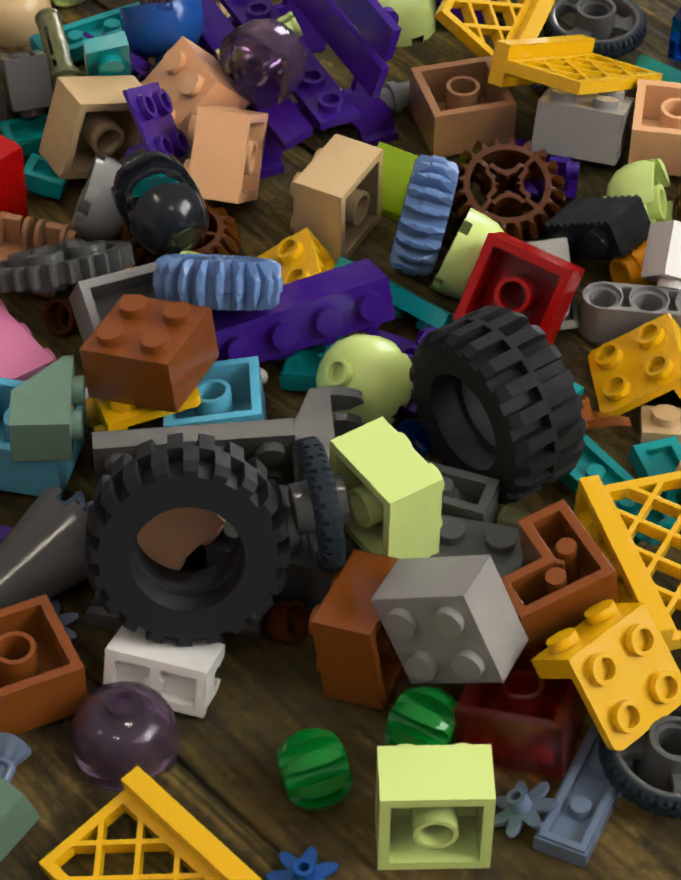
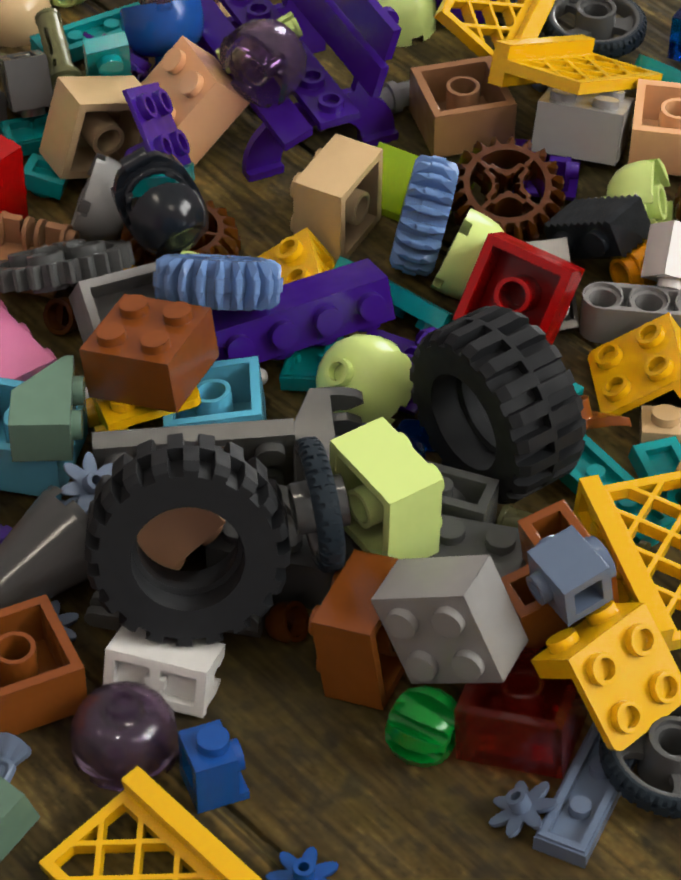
(84, 479): none -> sand blue plant
(212, 766): none -> blue brick
(226, 152): light nougat brick -> none
(314, 769): green piece -> none
(434, 806): yellowish green brick -> none
(571, 574): none -> sand blue brick

